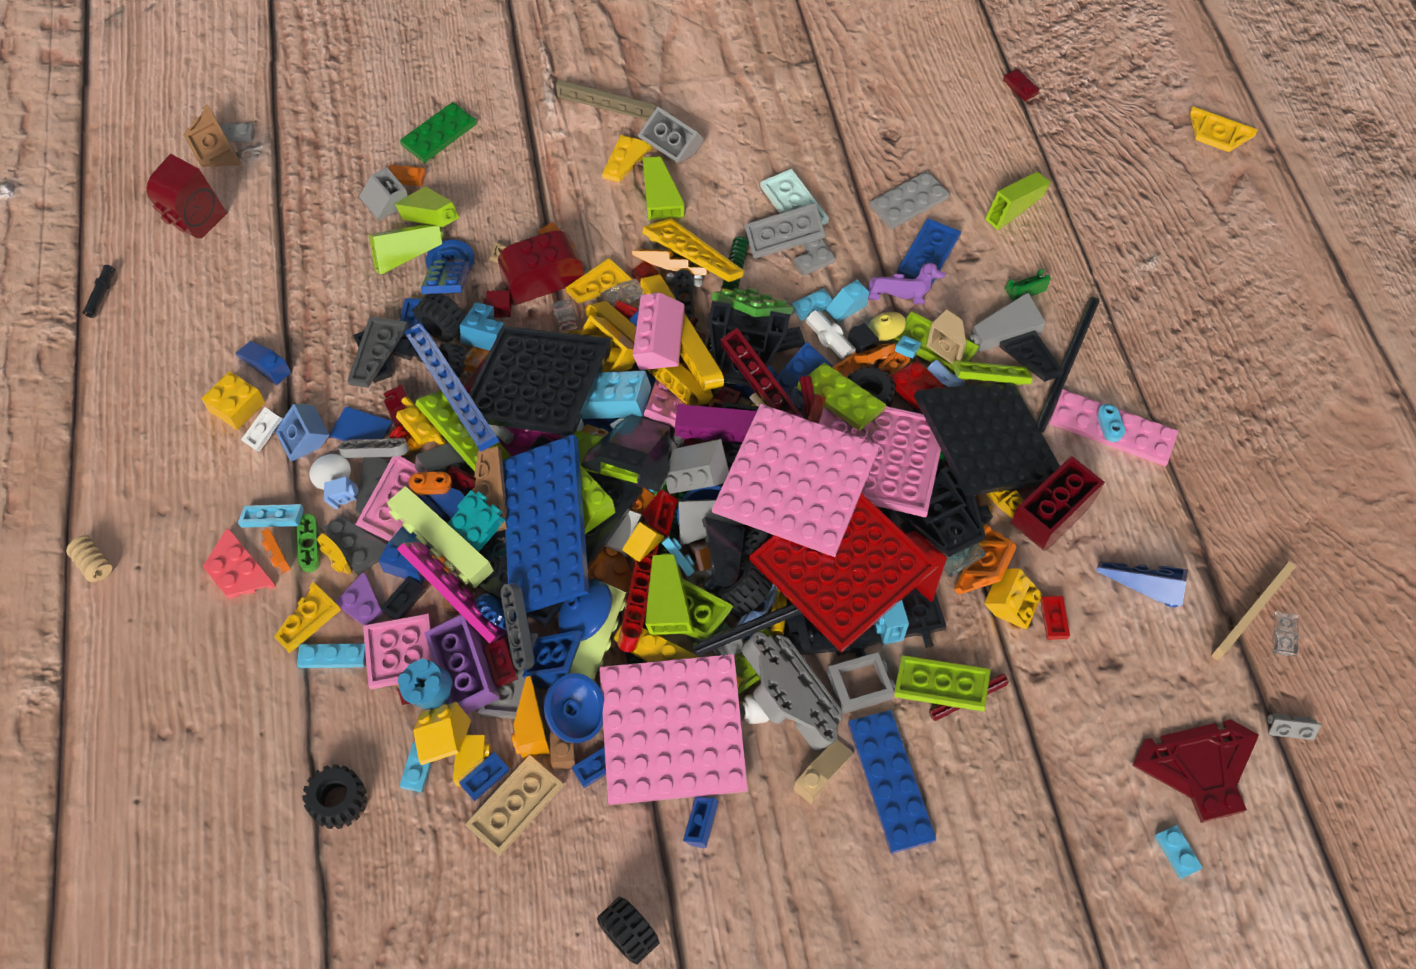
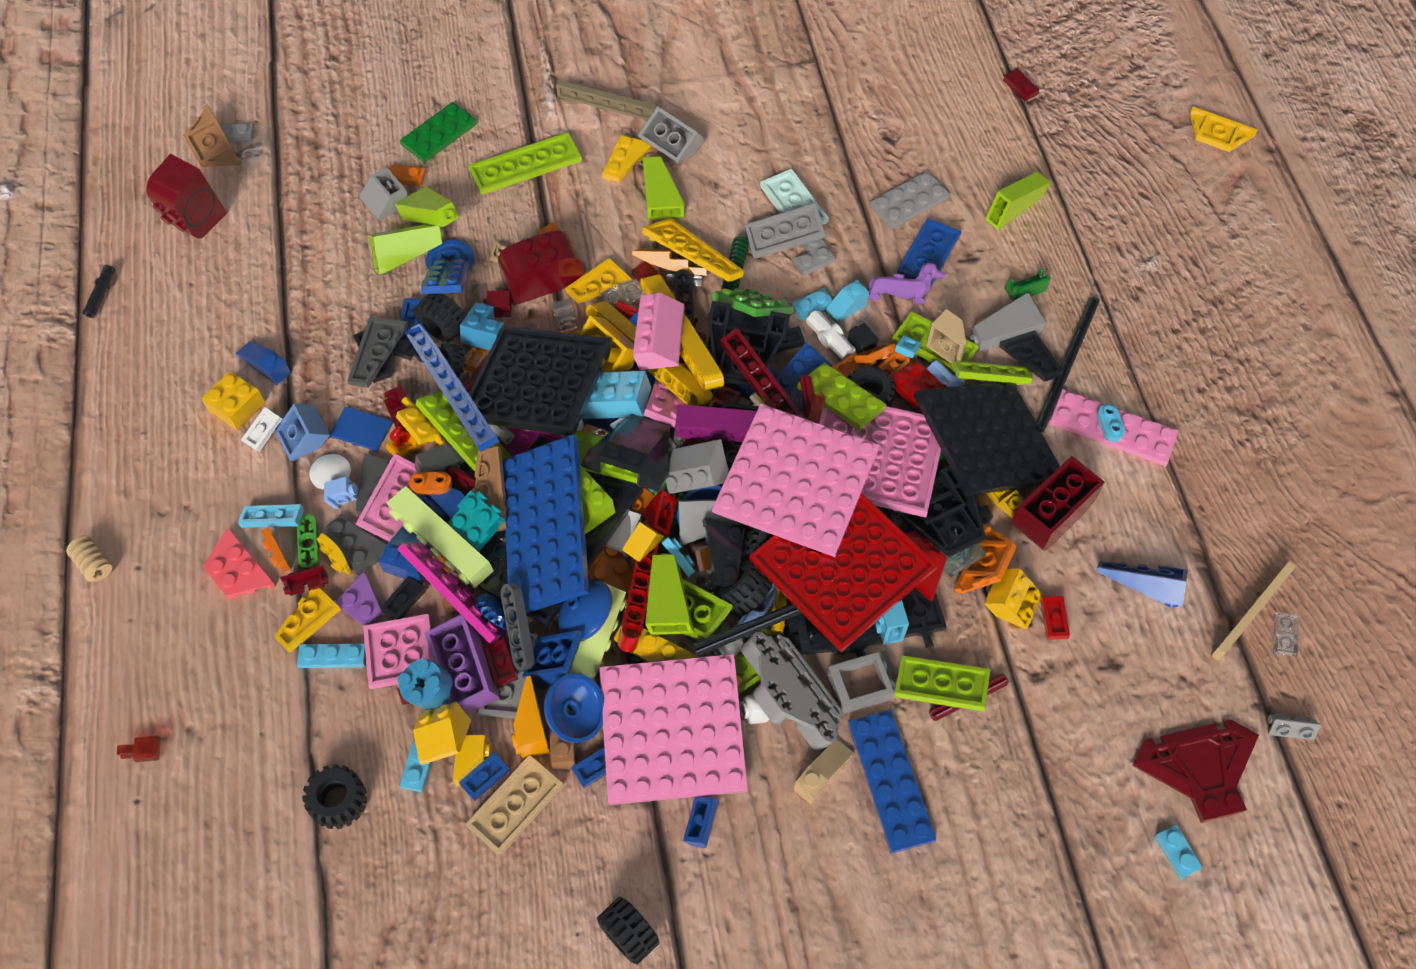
(142, 750): none -> clear red plate
(294, 582): none -> dark red hinge
(373, 448): light grey beam -> none
(524, 163): none -> lime plate
(887, 325): light yellow dish -> none

